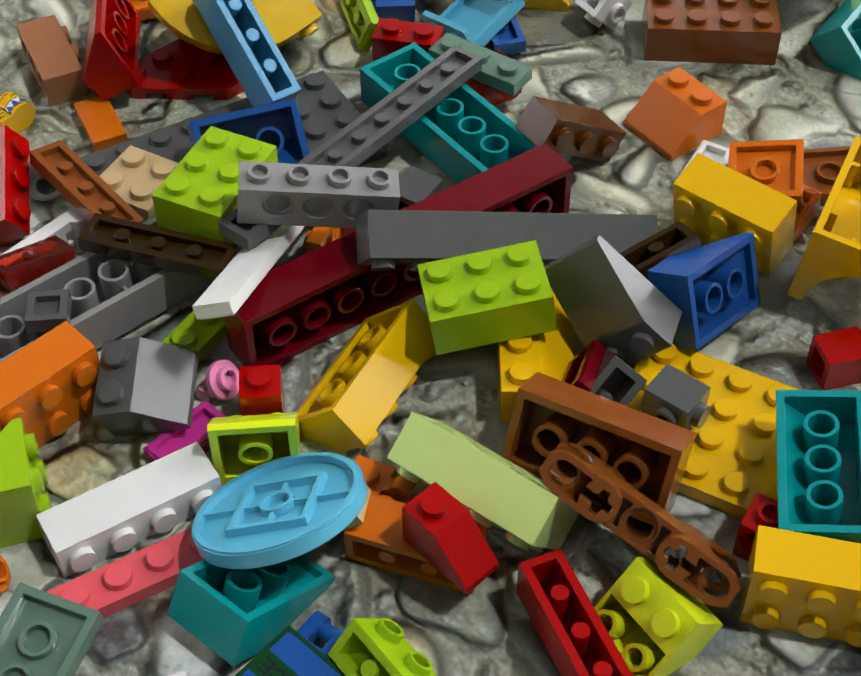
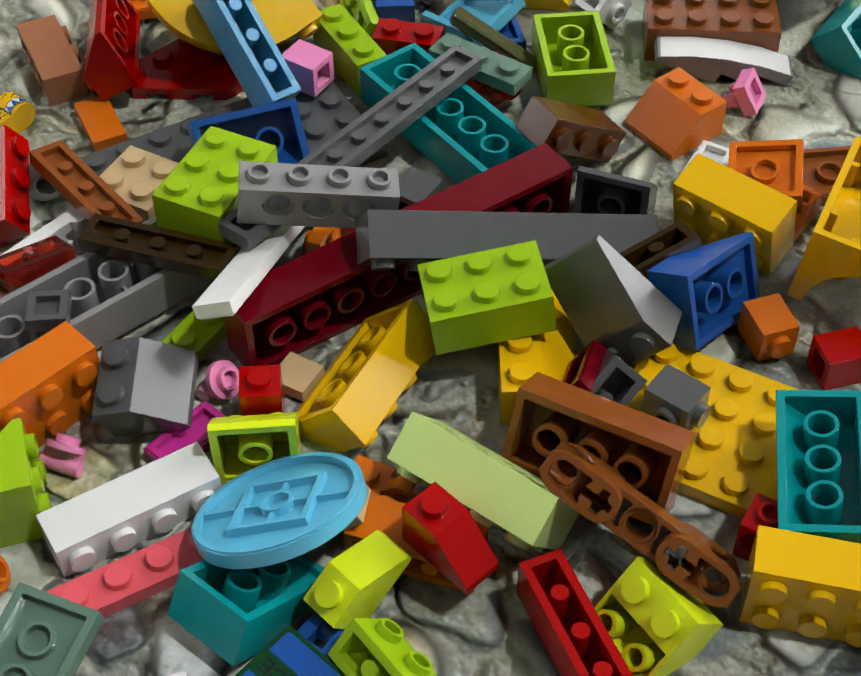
(64, 455): none -> bright pink plate
(300, 375): none -> tan tile
(310, 66): none -> bright pink brick
(348, 42): none -> lime brick
(357, 580): none -> neon yellow slope
(489, 36): none -> olive axle
(573, 58): none -> lime brick
(612, 194): none -> dark grey slope
(712, 57): none -> slope
(746, 93): none -> bright pink tile
(768, 327): none -> orange brick

